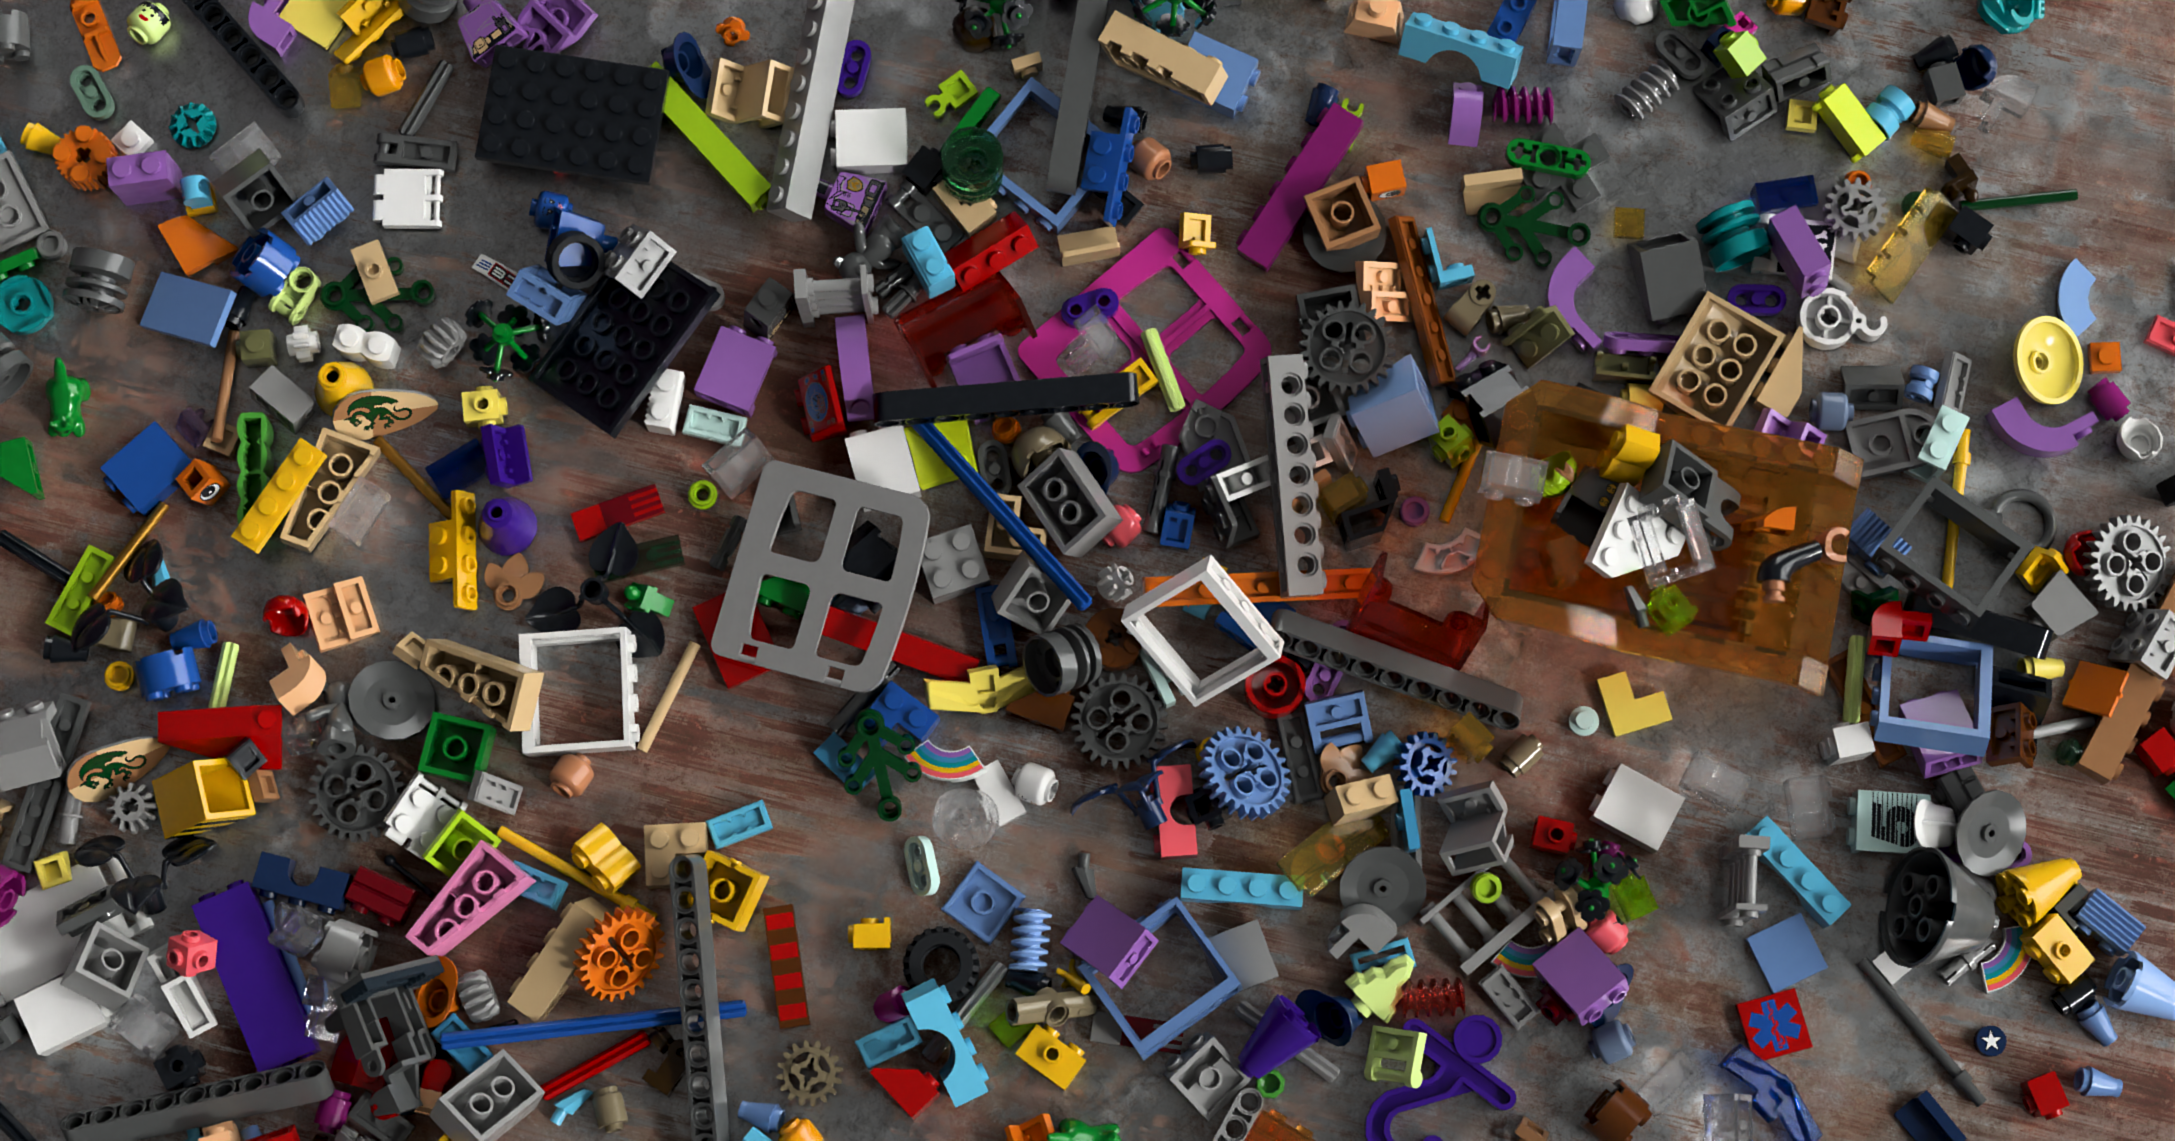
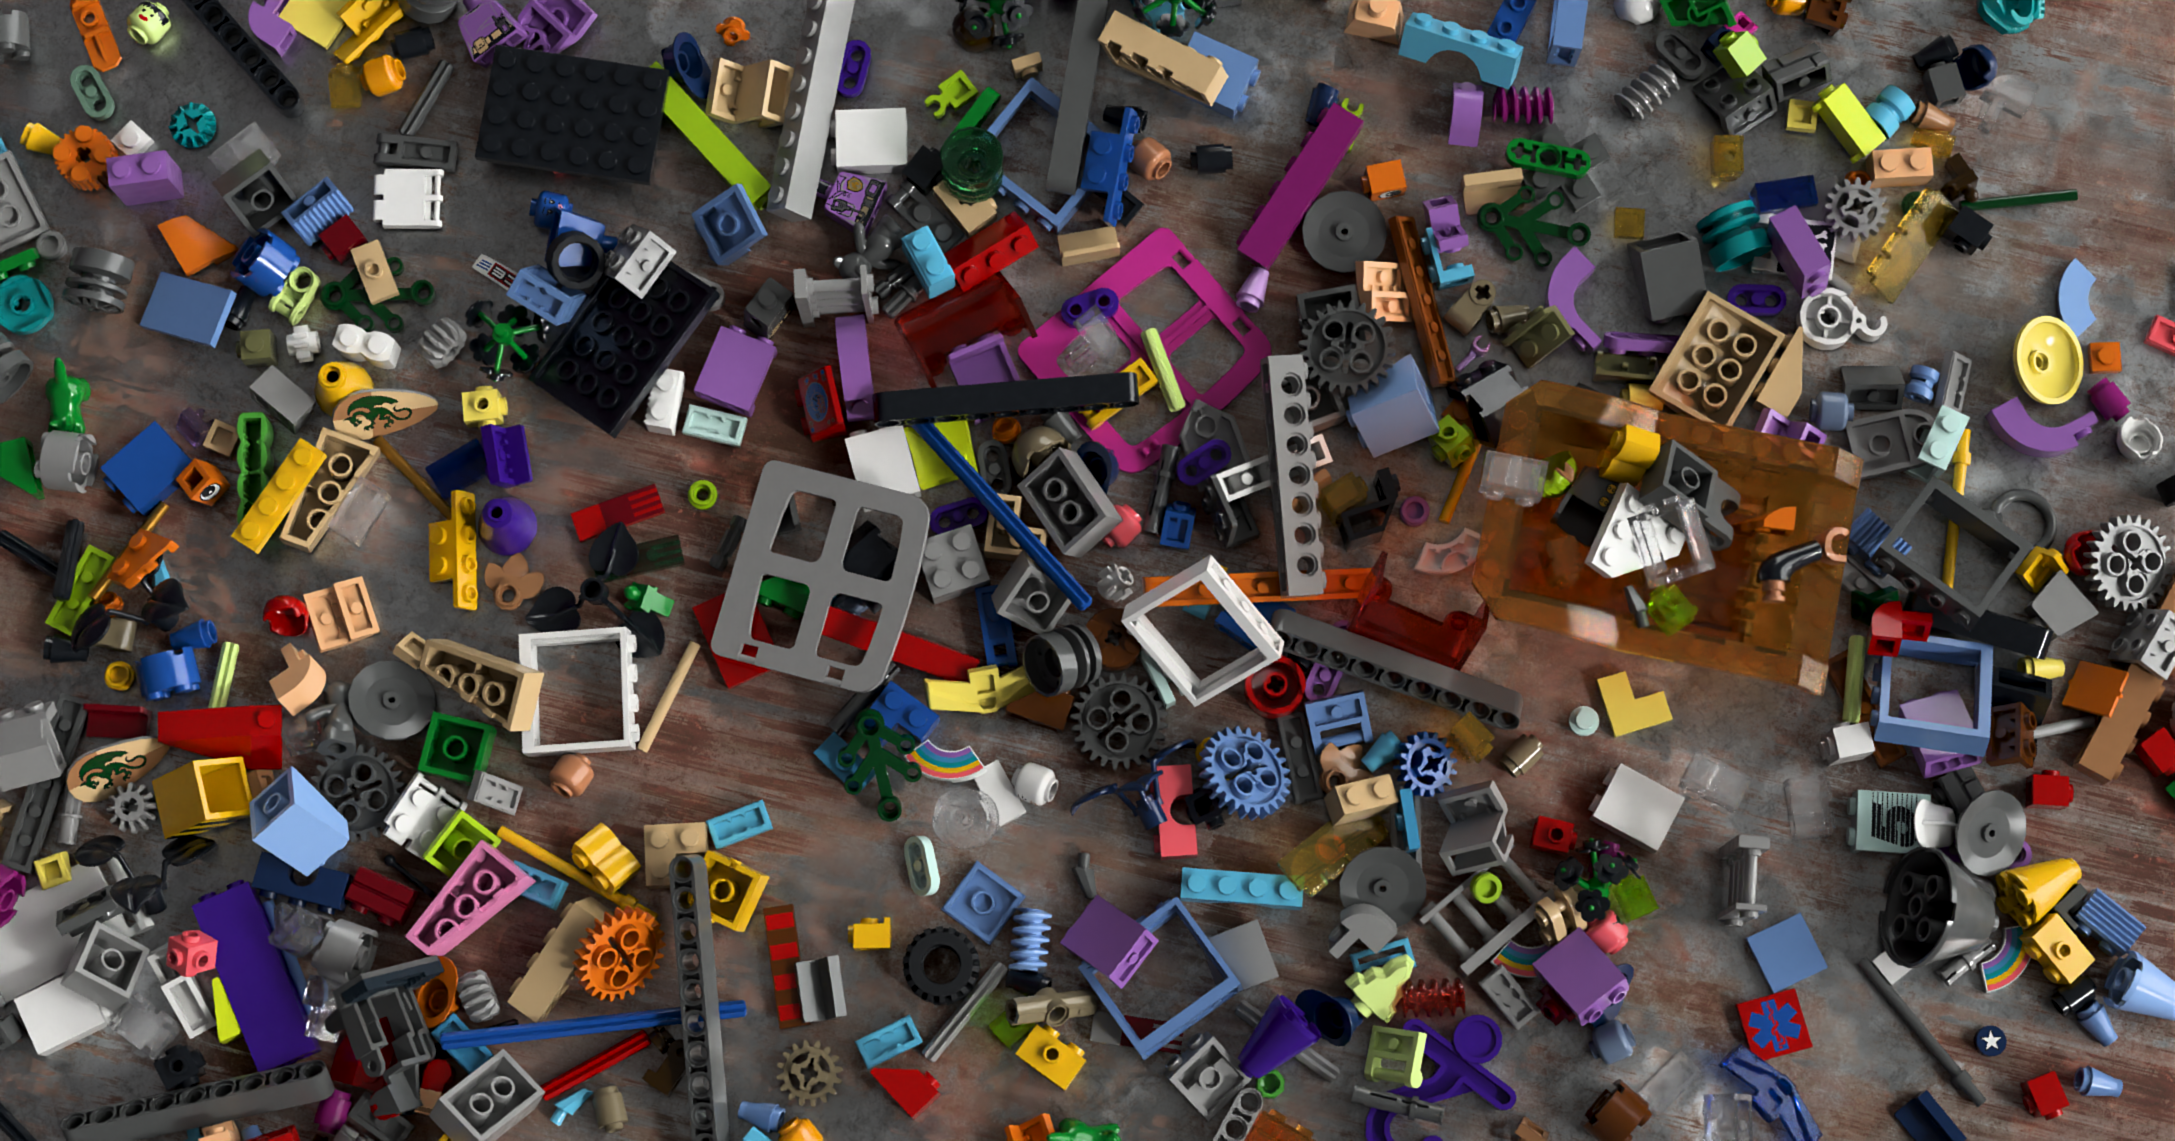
(67, 461): none -> light grey brick
(68, 560): none -> black axle
(117, 721): none -> dark red panel
(139, 558): none -> orange wing
(198, 195): medium azure leg -> none
(225, 387): medium nougat bar -> none
(226, 1021): none -> neon yellow slope
(245, 758): black tile -> none
(297, 823): none -> light blue slope
(341, 238): none -> dark red brick
(729, 225): none -> medium blue plate
(738, 463): clear brick -> none
(820, 989): none -> dark grey panel
(890, 1005): magenta brick -> none
(930, 1011): medium azure arch -> none
(957, 514): none -> dark purple plate
(1073, 979): yellow bar -> none
(1195, 233): yellow bracket -> none
(1253, 291): none -> lavender cone
(1340, 444): light grey plate -> none
(1343, 215): medium nougat slope -> none
(1398, 1104): none -> dark grey pin
(1445, 222): none -> medium lavender brick
(1726, 145): none -> clear yellow brick
(1813, 889): medium azure arch -> none
(1900, 167): none -> light nougat brick
(2048, 791): none -> red brick
(2069, 752): clear green plate -> none

